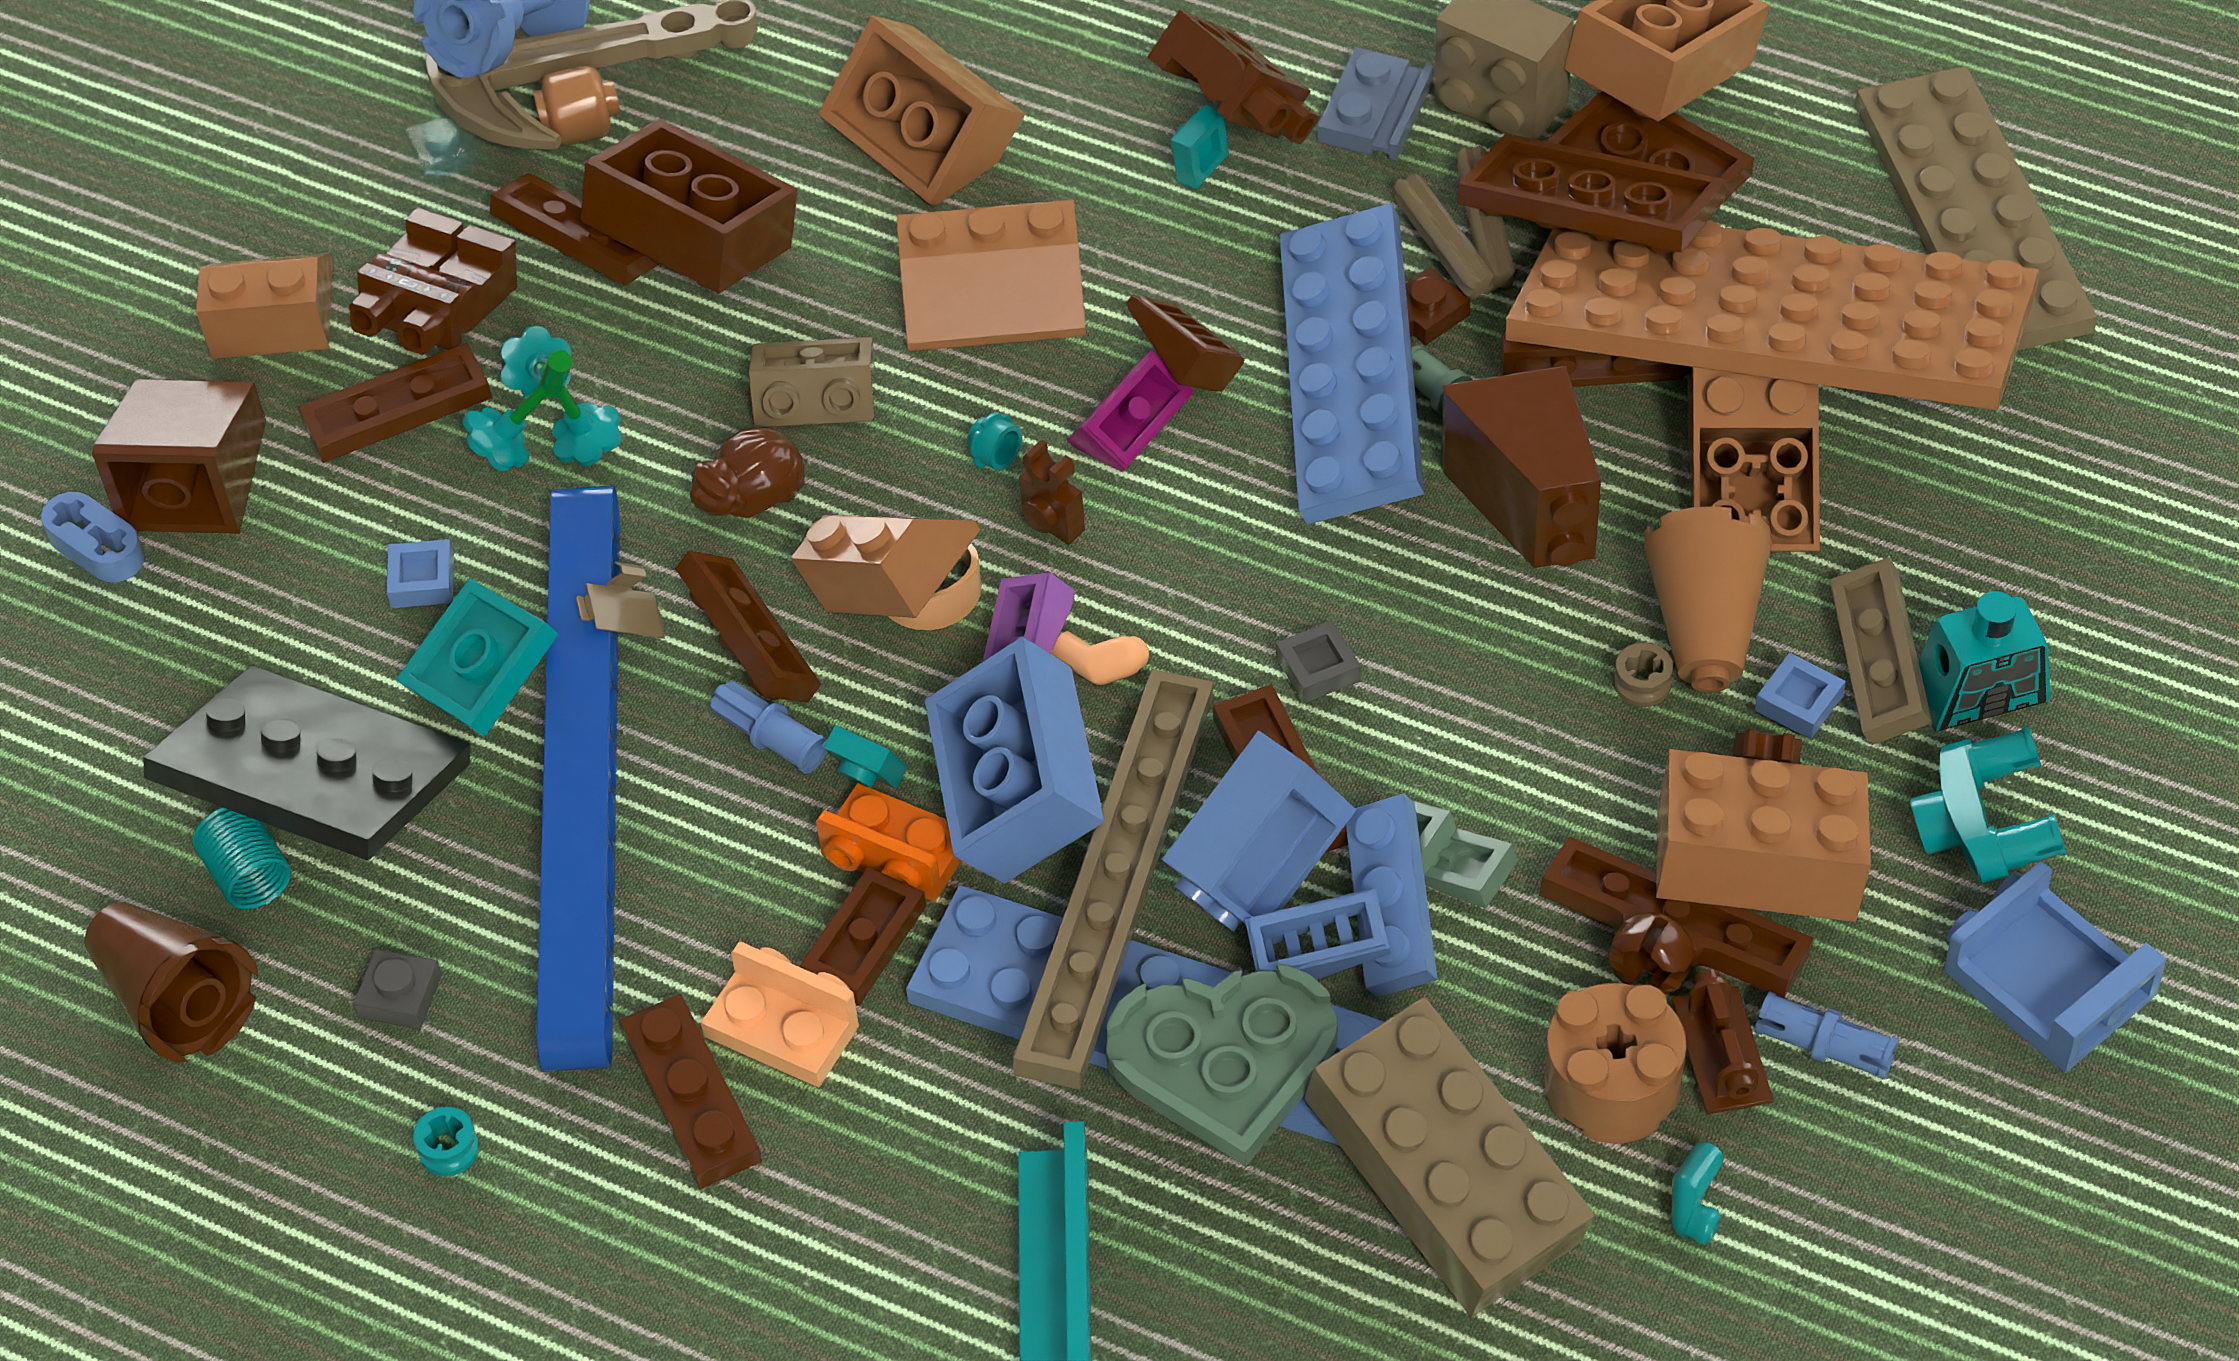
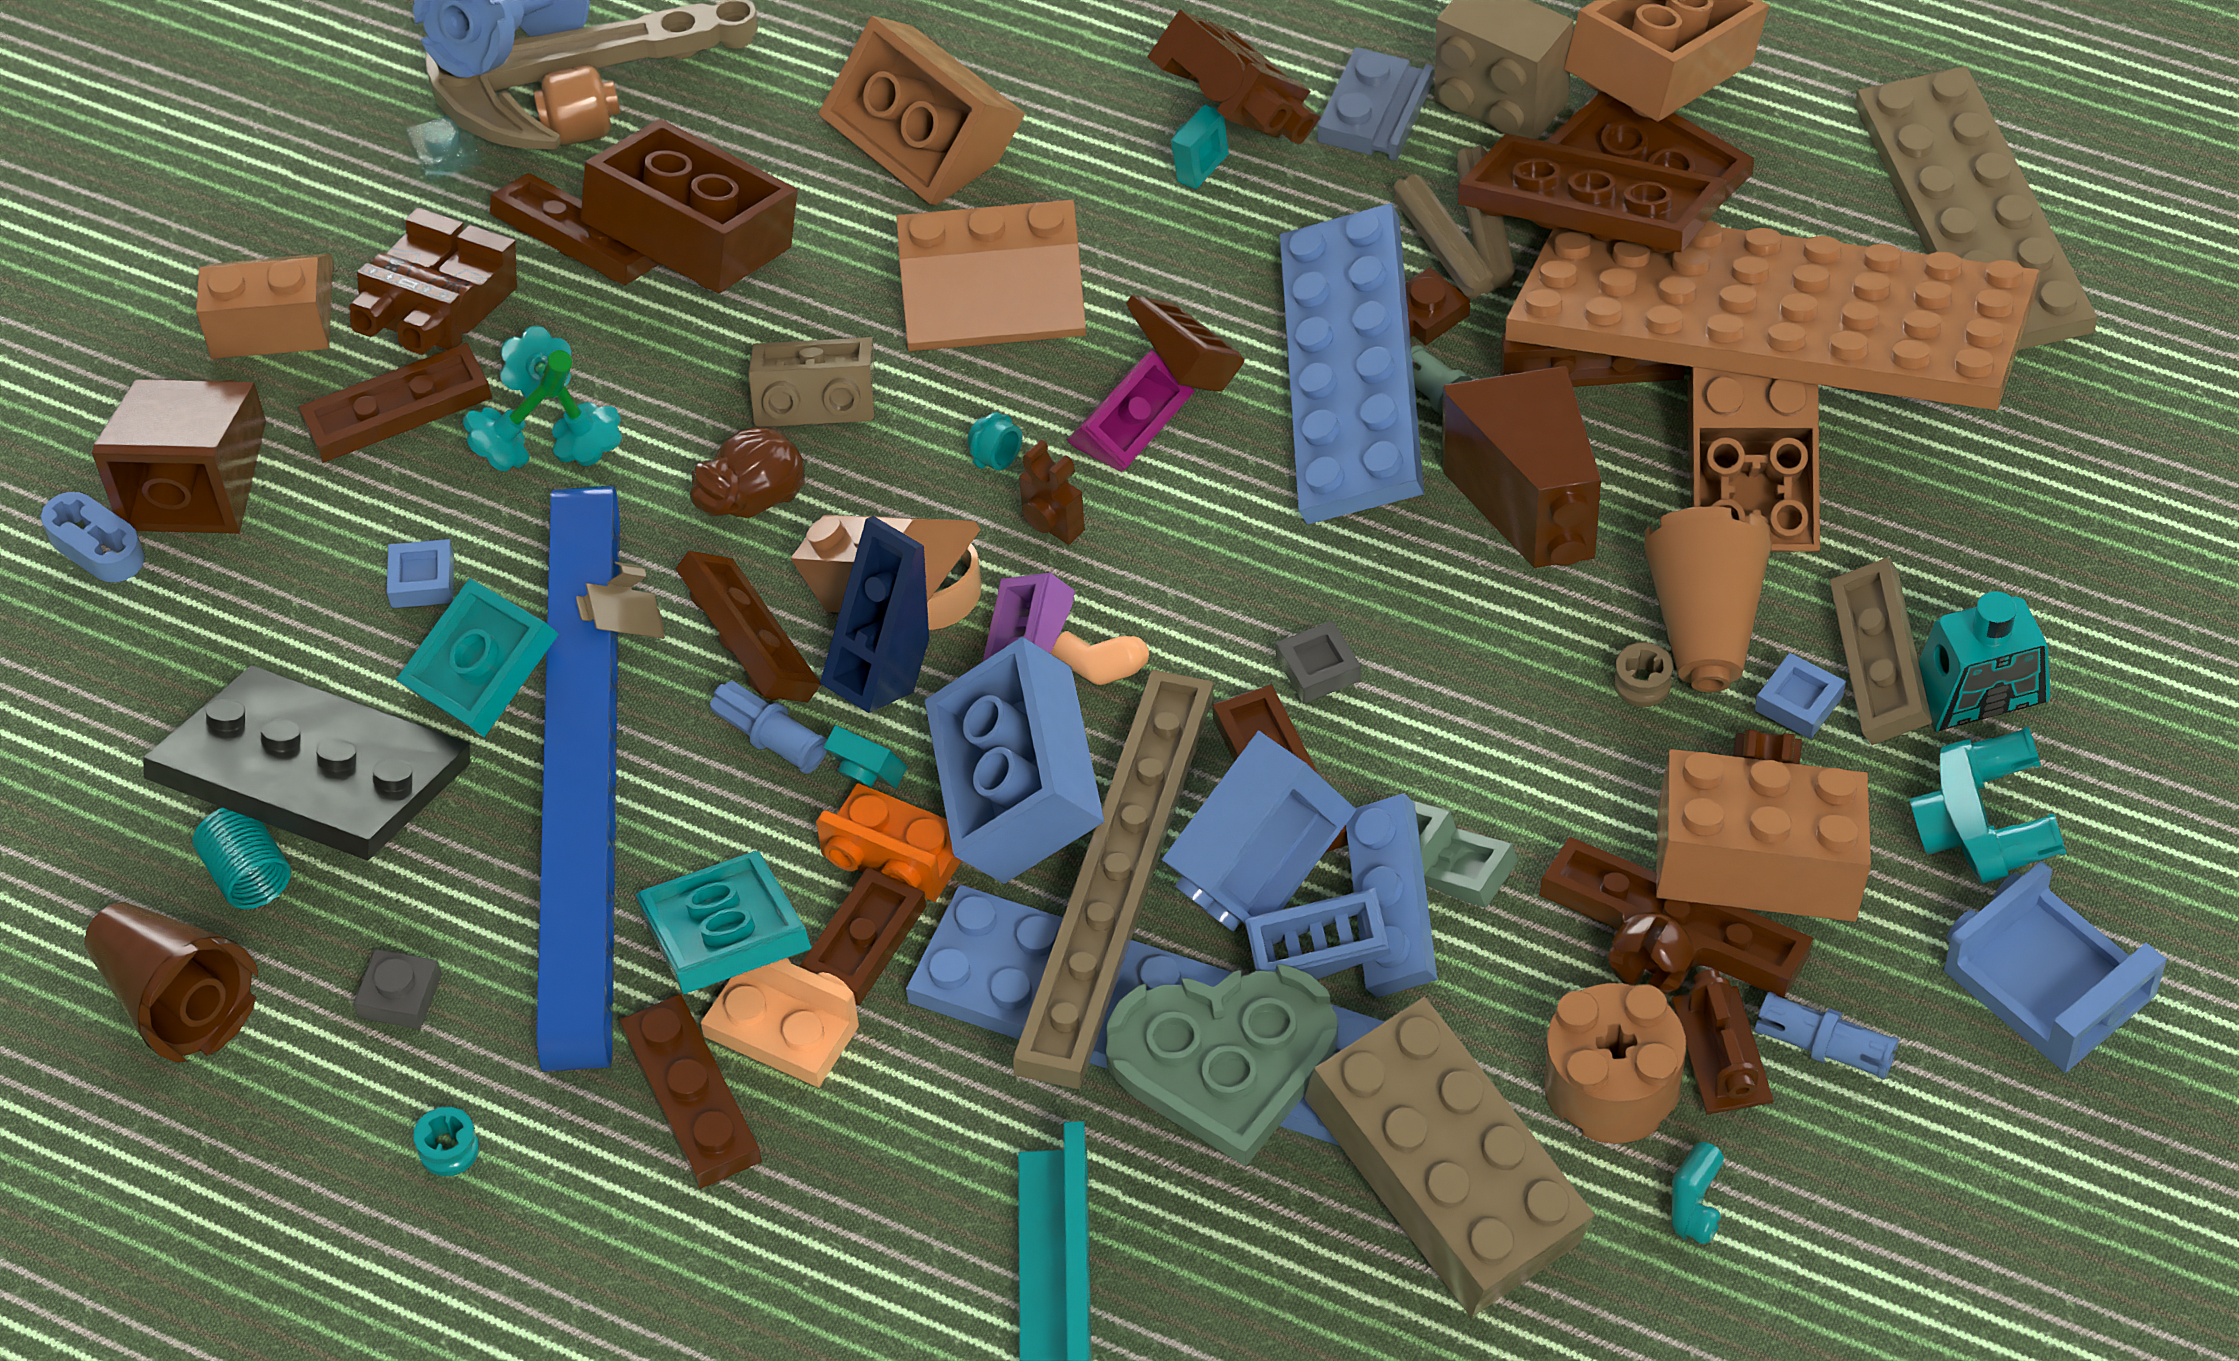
(722, 921): none -> teal tile
(880, 621): none -> dark blue slope

